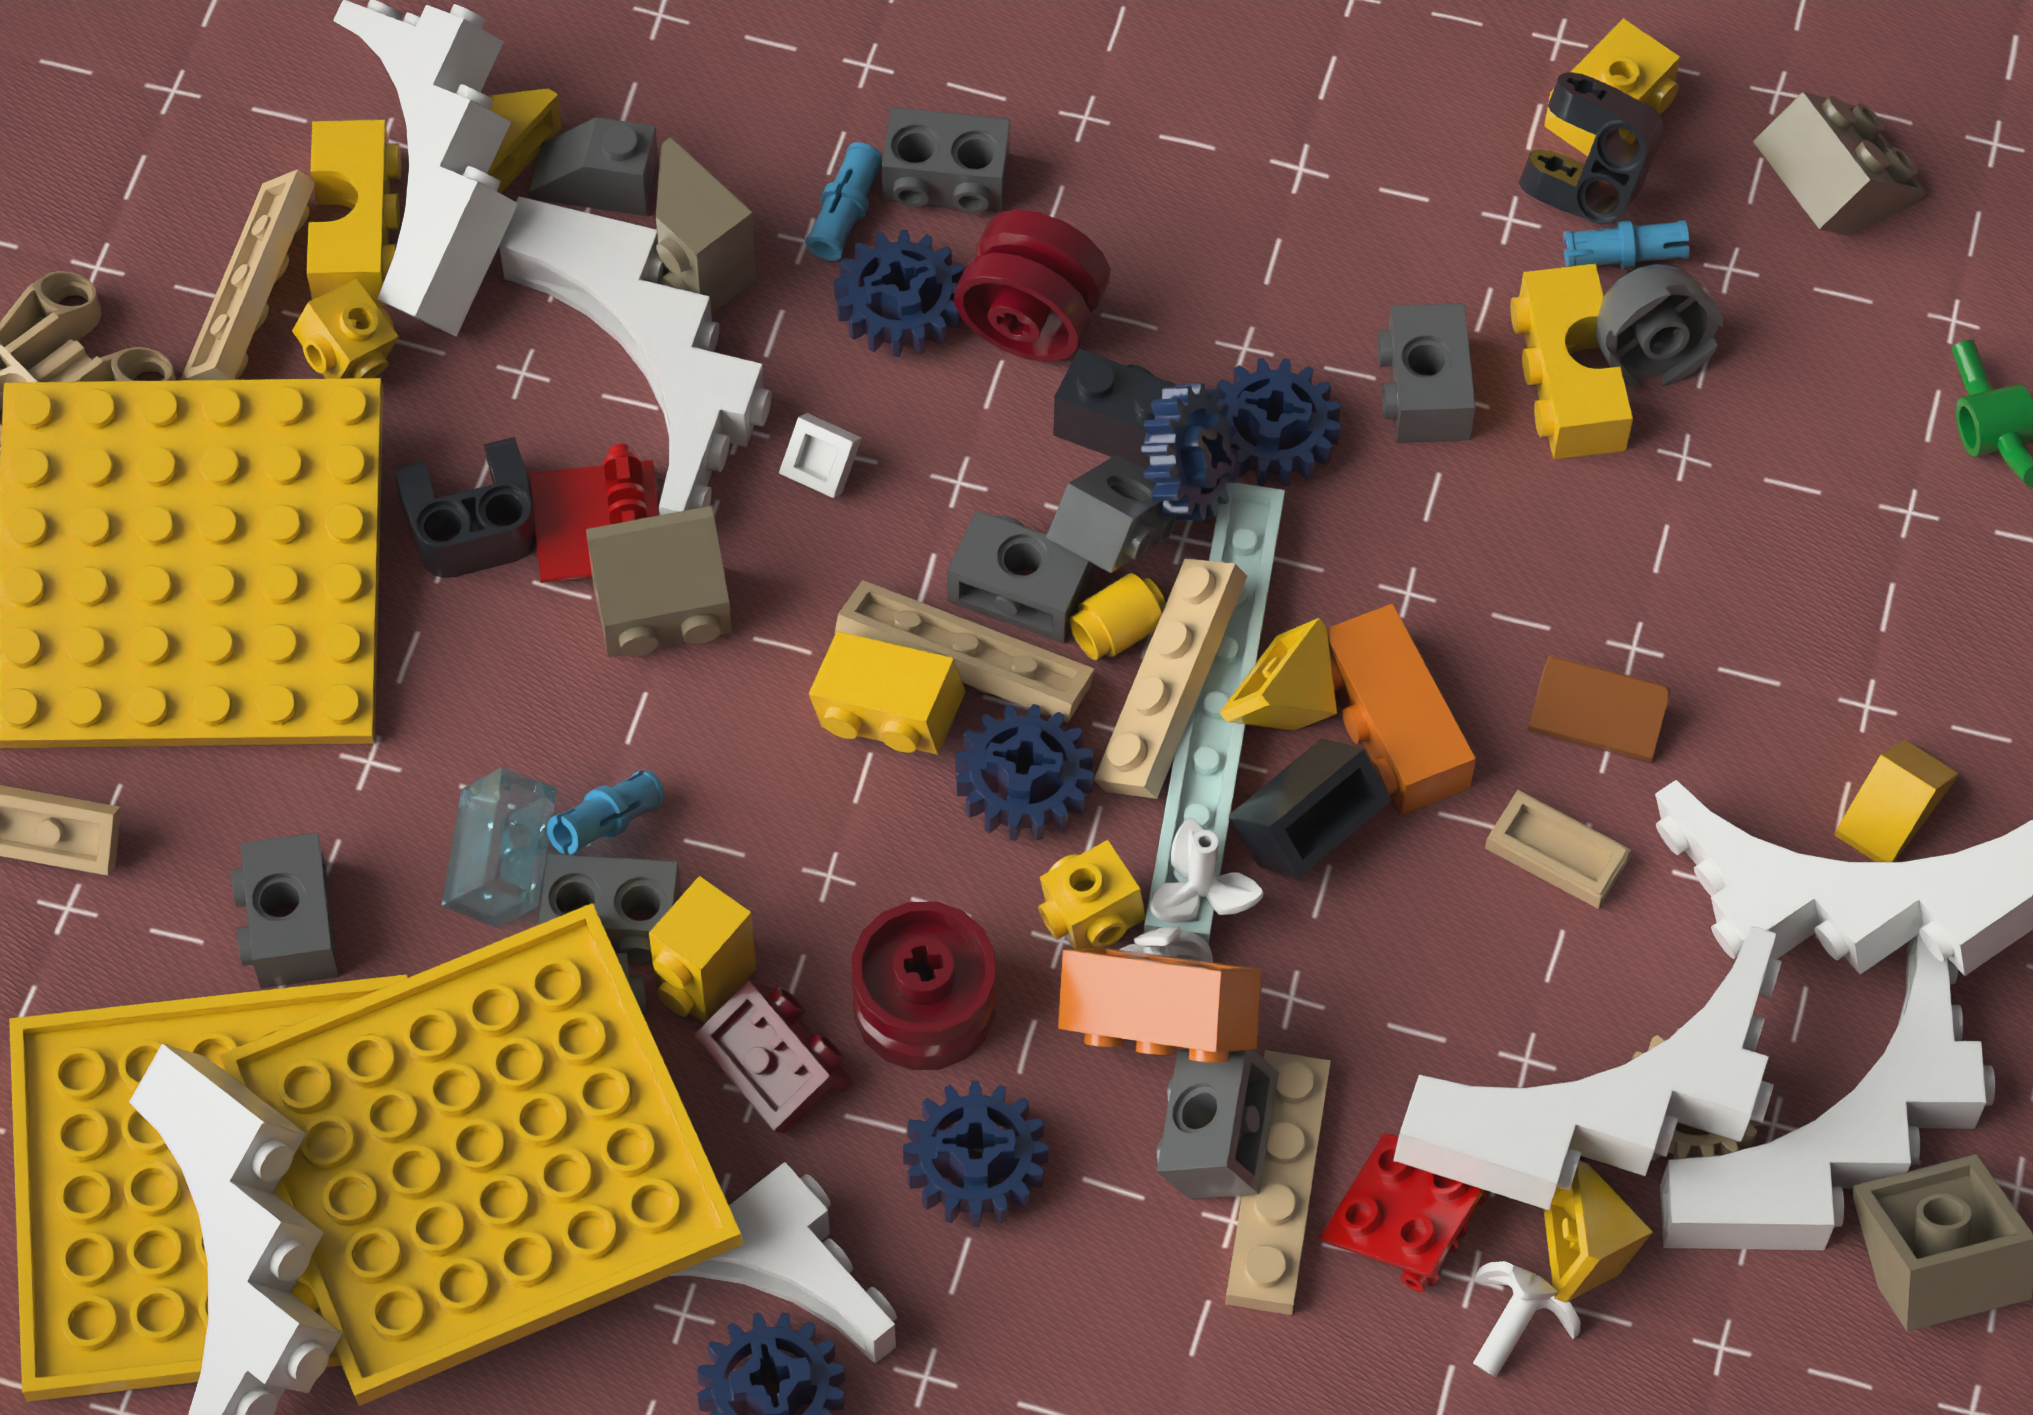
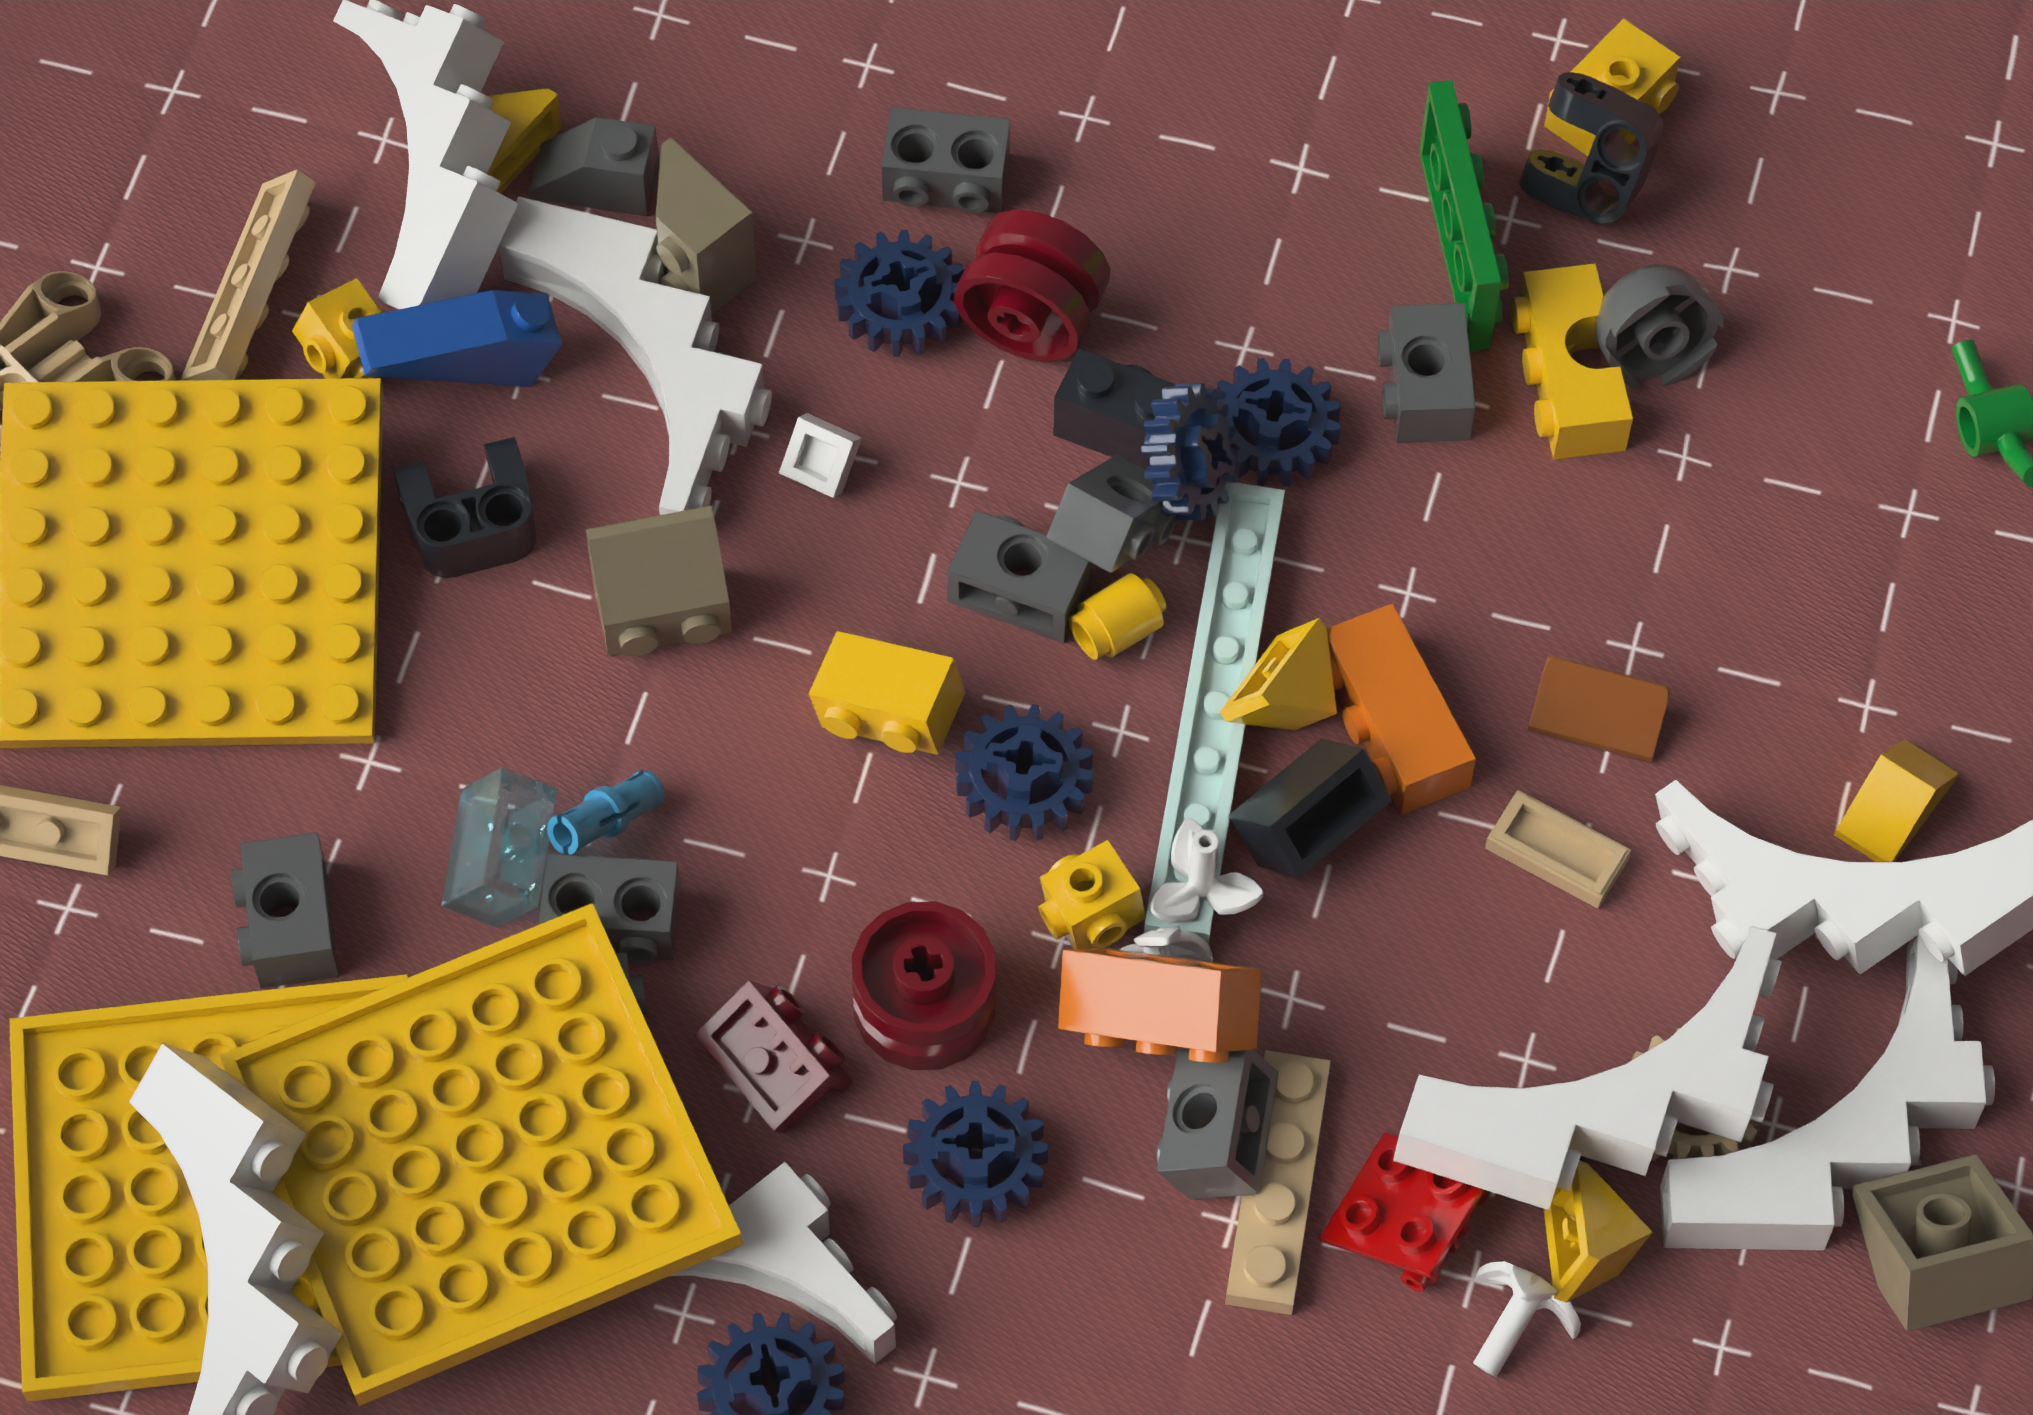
(353, 170): yellow arch -> none
(462, 339): none -> blue slope
(587, 498): red hinge -> none
(702, 951): yellow brick -> none
(844, 201): dark azure pin -> none
(982, 655): tan plate -> none
(1170, 678): tan plate -> none
(1460, 217): none -> green plate
(1626, 244): dark azure pin -> none
(1839, 163): dark tan slope -> none

